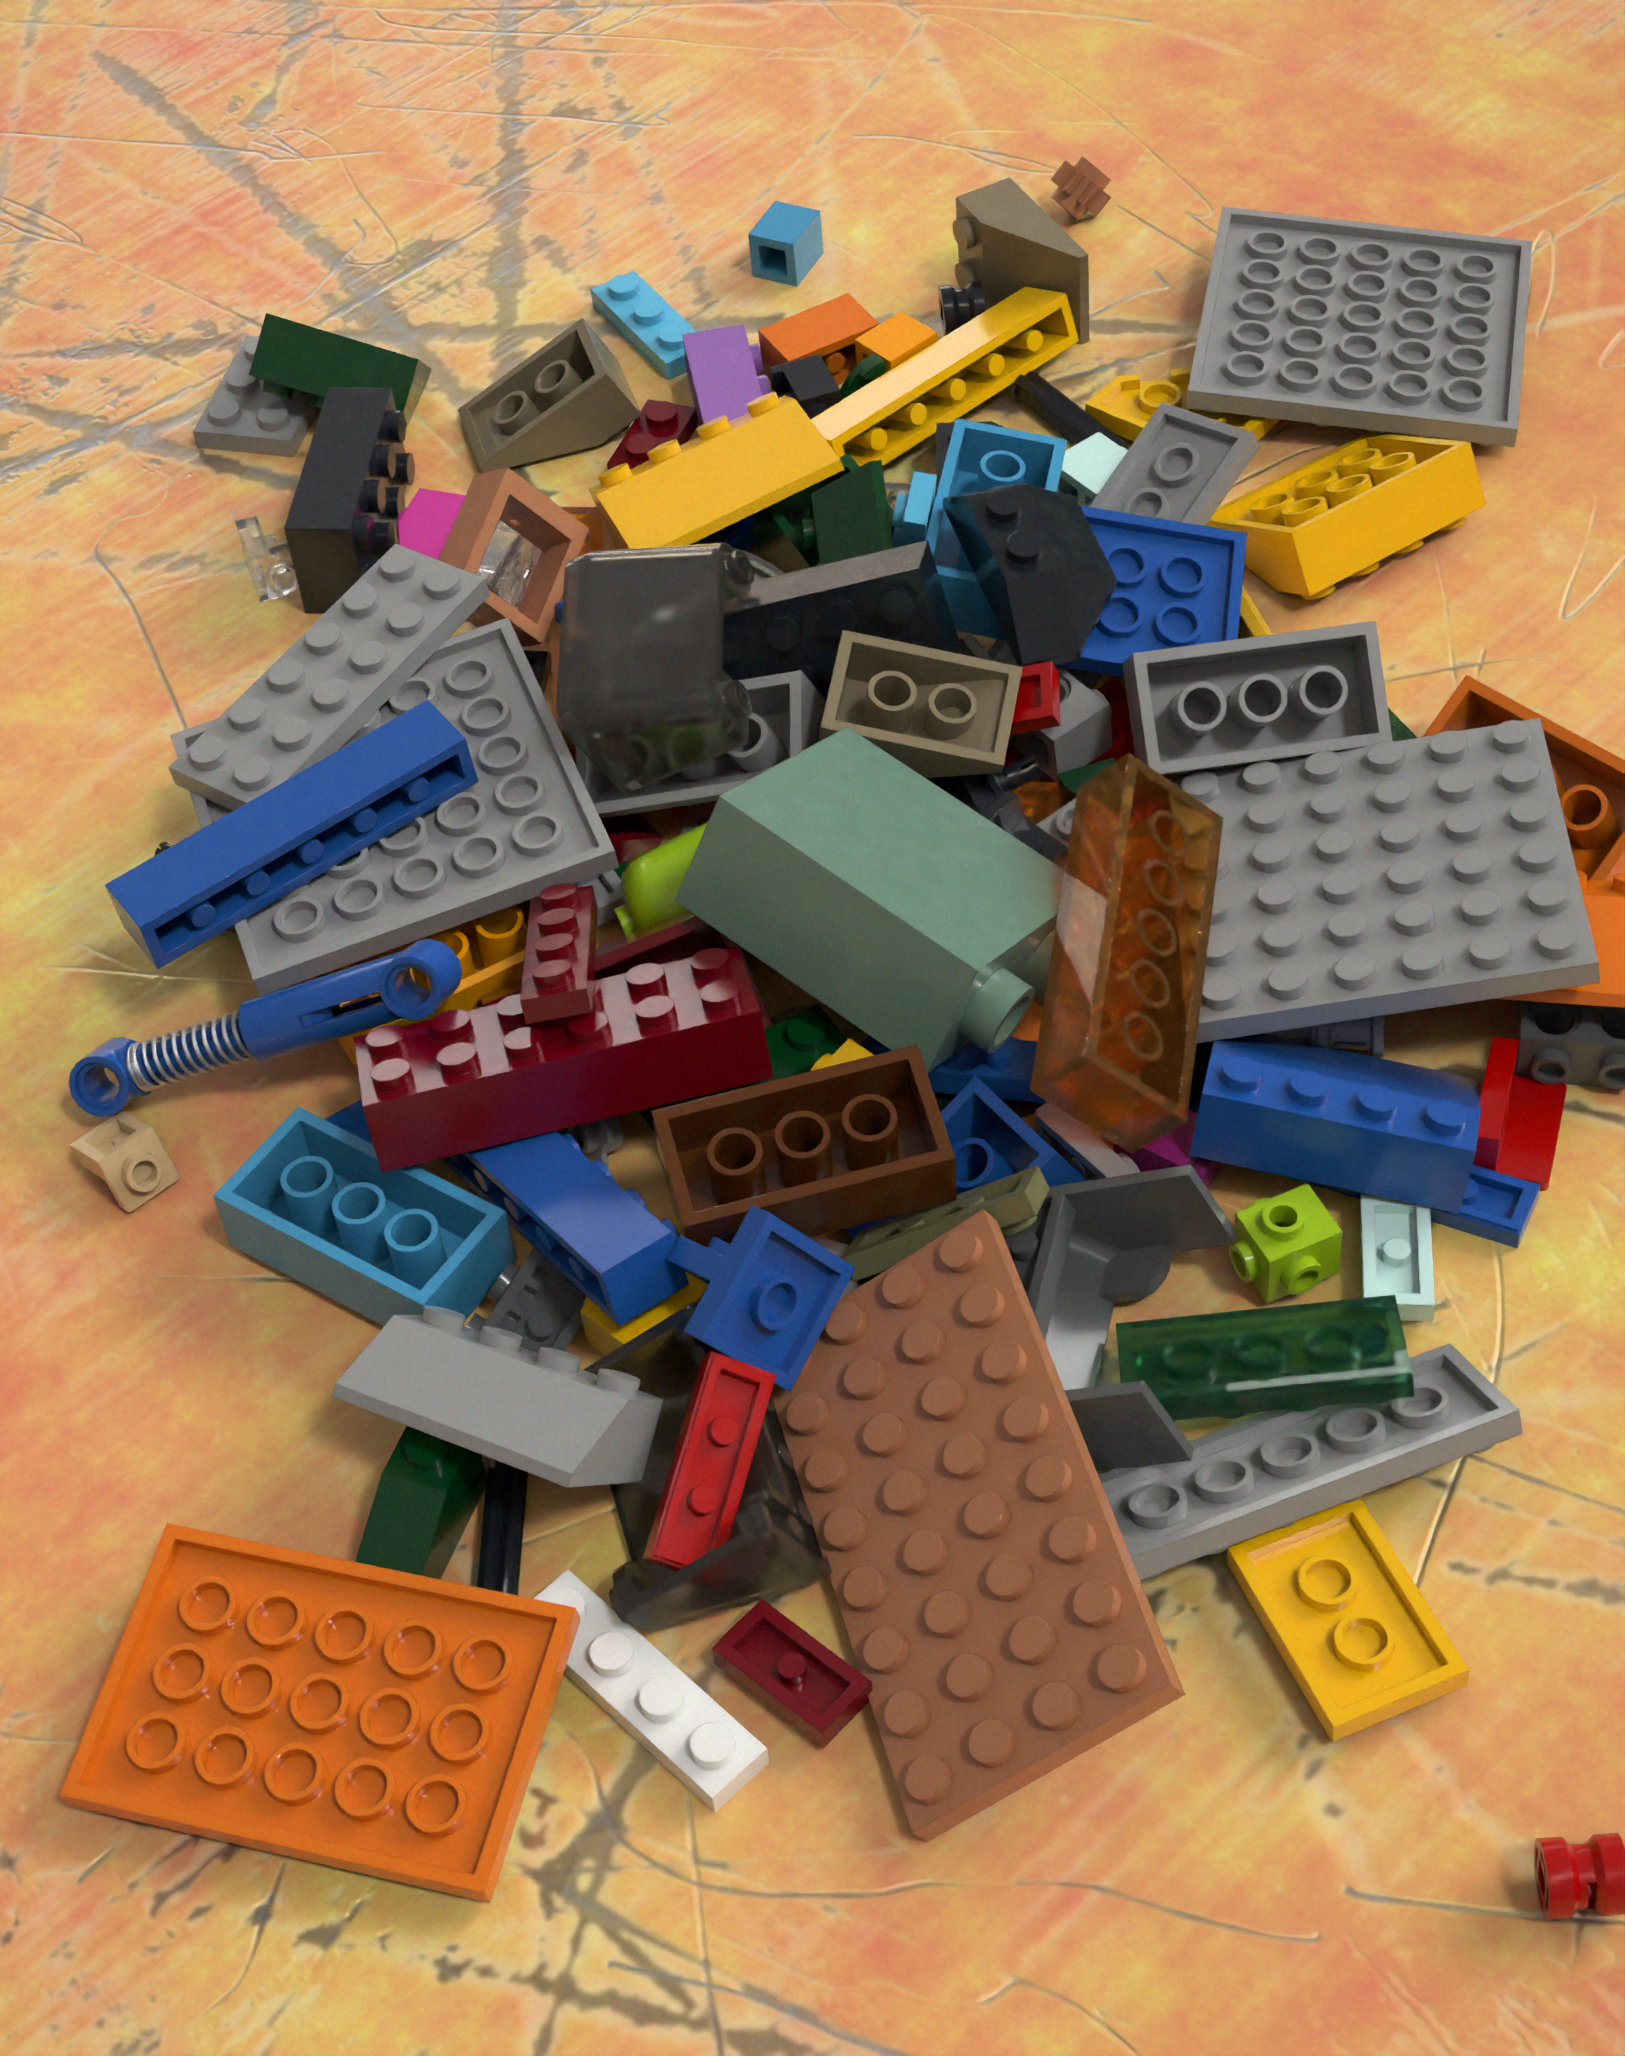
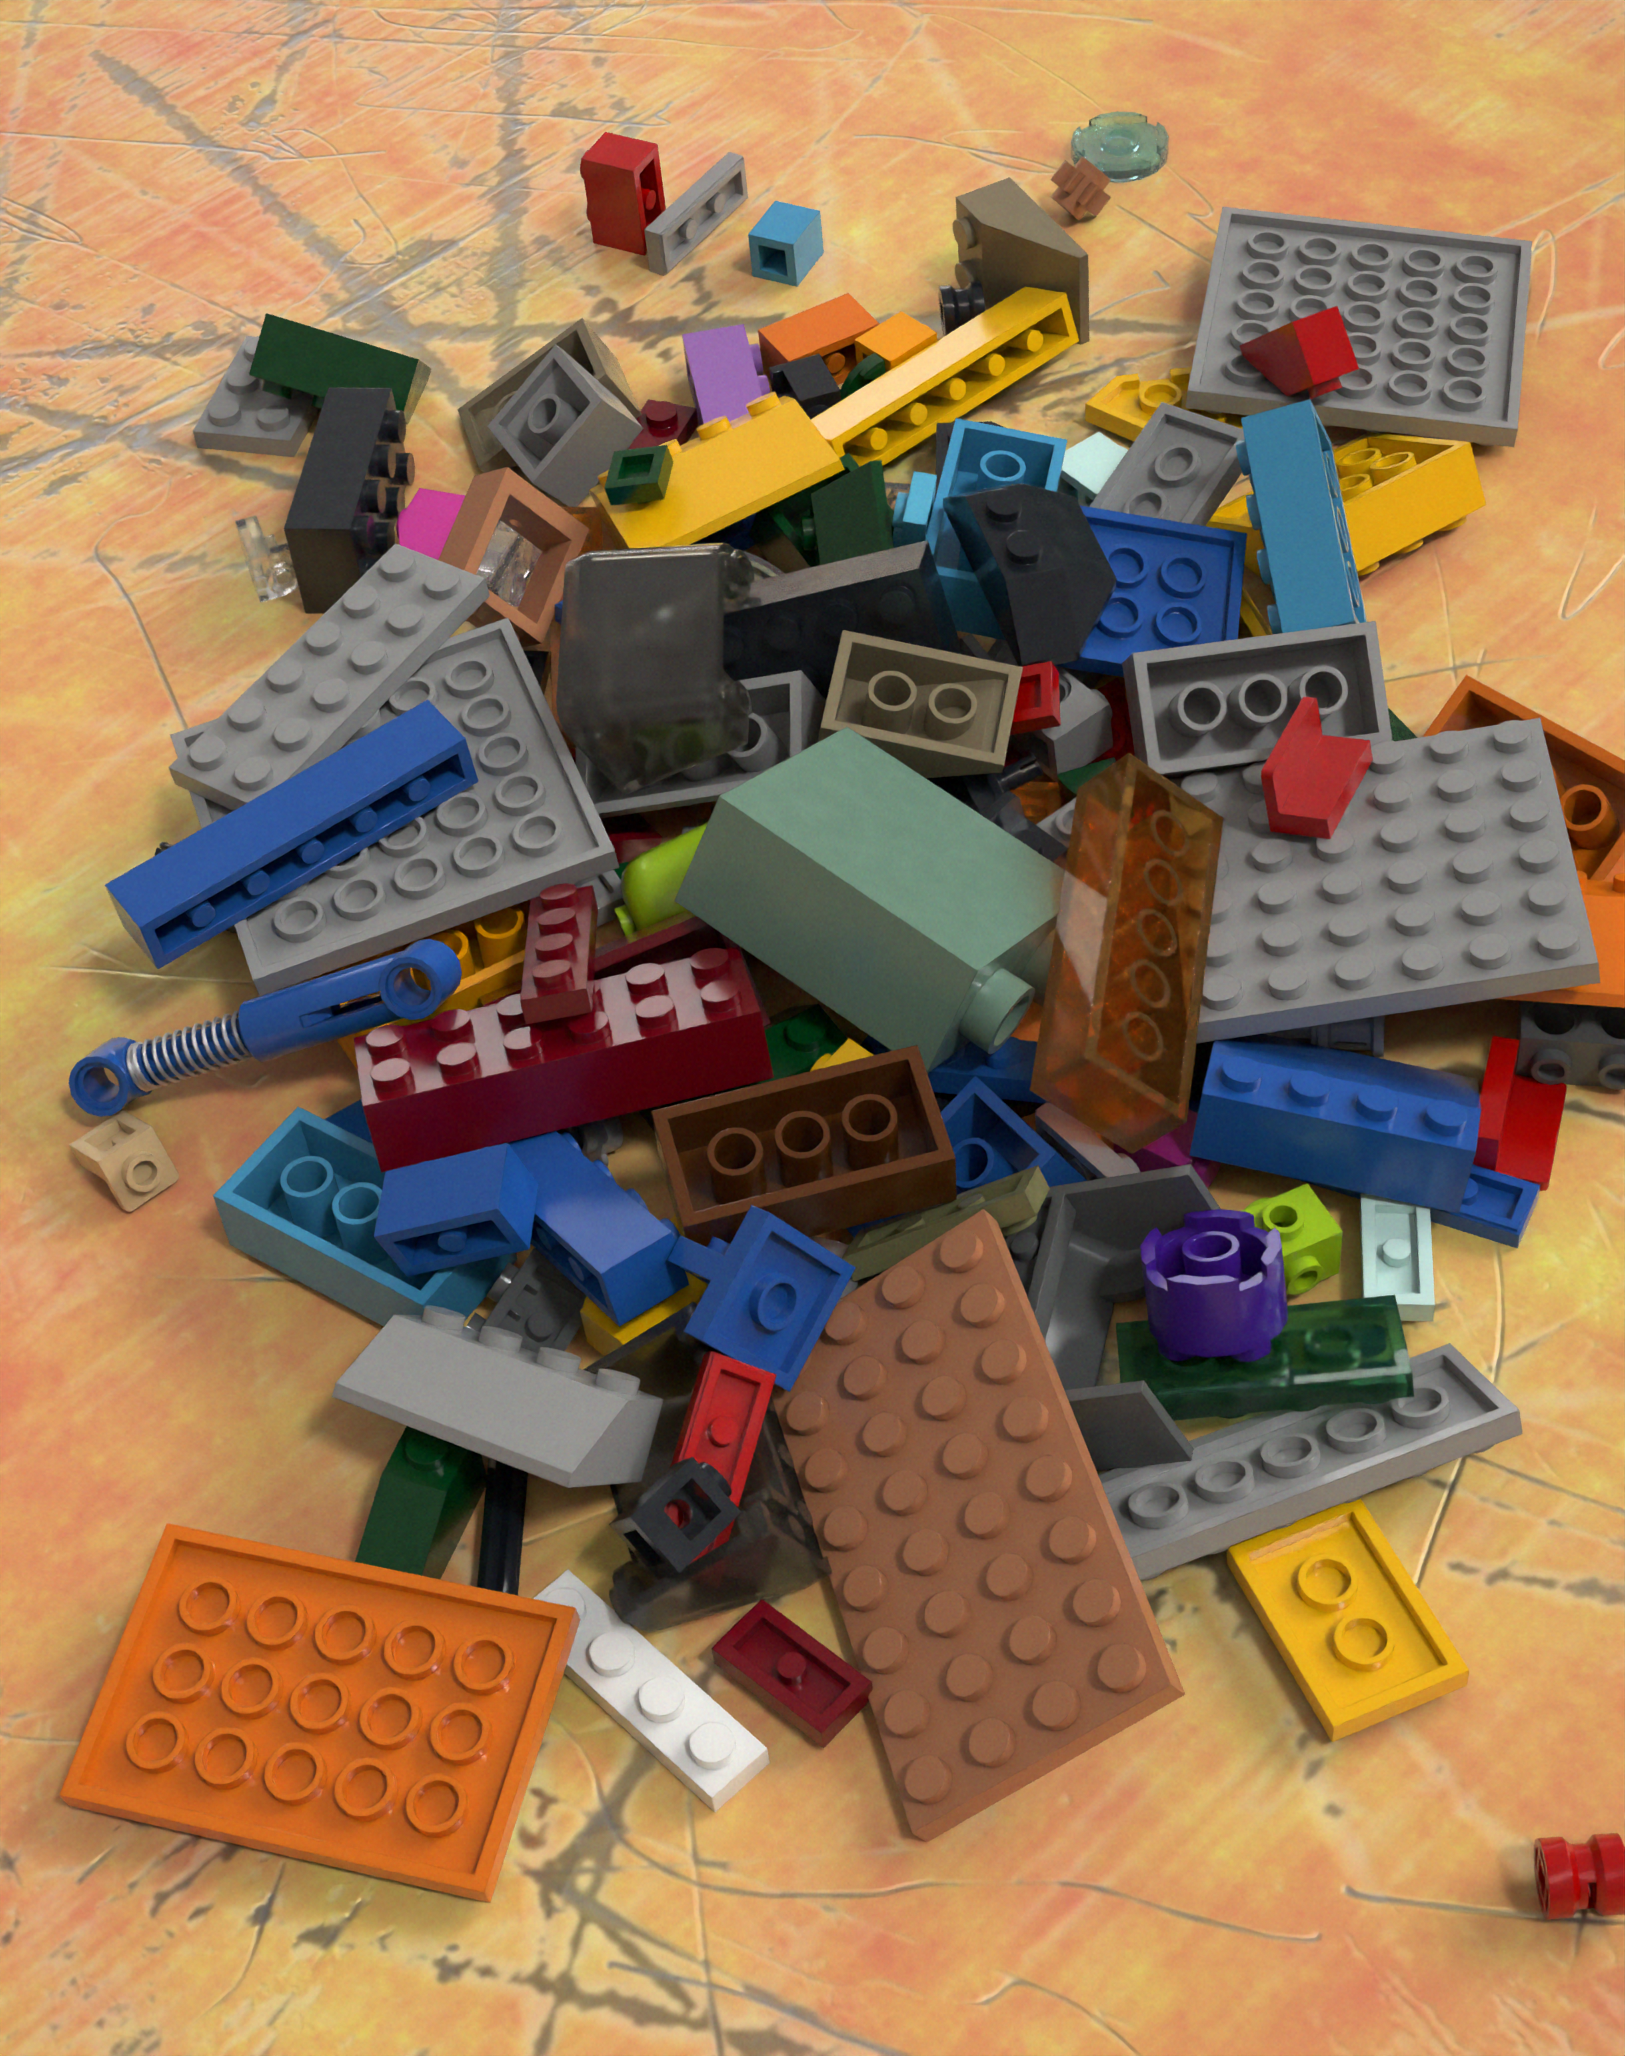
(457, 1210): none -> blue brick
(564, 427): none -> light grey slope
(622, 190): none -> red brick
(639, 475): none -> dark green plate
(644, 321): medium azure plate -> none
(696, 213): none -> light grey tile
(705, 1509): none -> black brick
(1059, 410): black axle -> none
(1122, 146): none -> clear light blue tile
(1215, 1287): none -> dark purple brick
(1299, 520): none -> dark azure brick
(1304, 354): none -> red slope
(1311, 775): none -> red panel

